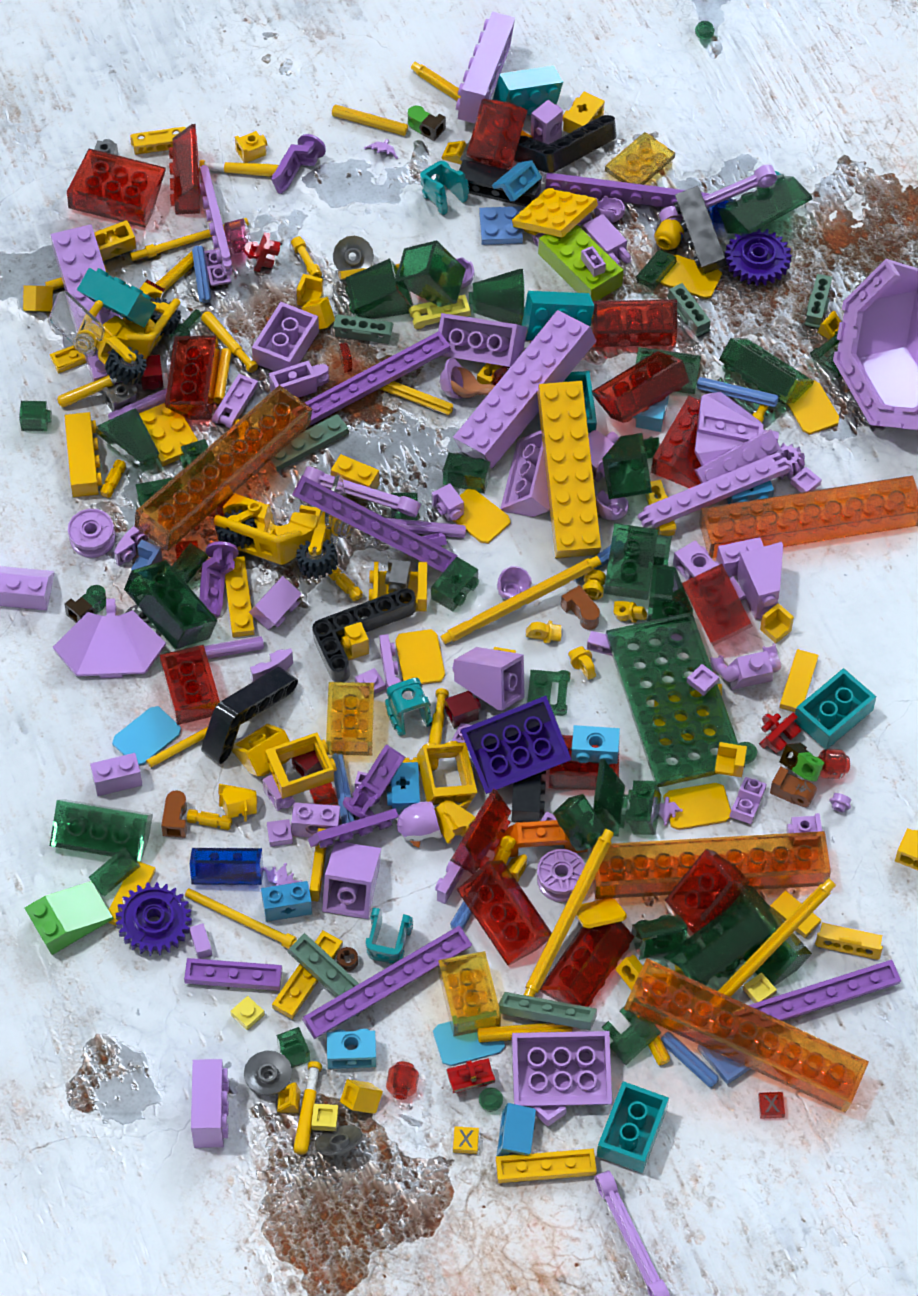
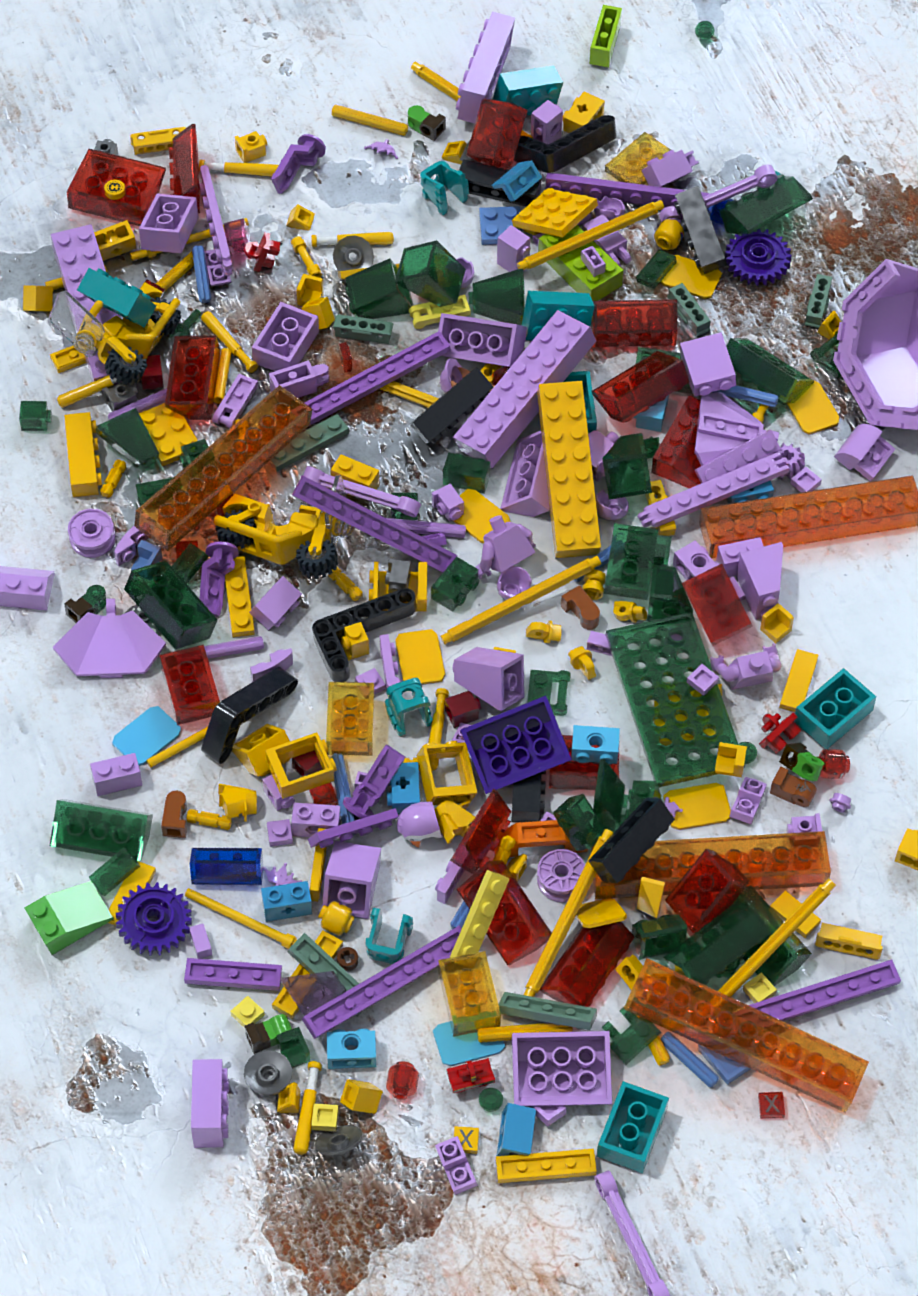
(114, 189): none -> yellow tile
(168, 223): none -> lavender brick
(264, 1034): none -> leg
(300, 218): none -> yellow slope
(313, 989): none -> wing
(336, 918): none -> yellow head
(375, 238): none -> yellow piece
(451, 405): none -> black brick
(456, 1165): none -> lavender slope
(480, 914): none -> light yellow plate
(504, 546): none -> lavender torso
(512, 248): none -> lavender brick
(590, 235): none -> yellow piece
(605, 36): none -> lime brick
(631, 840): none -> black brick
(650, 896): none -> yellow slope
(669, 168): none -> lavender brick
(708, 364): none -> lavender slope
(865, 451): none -> lavender brick

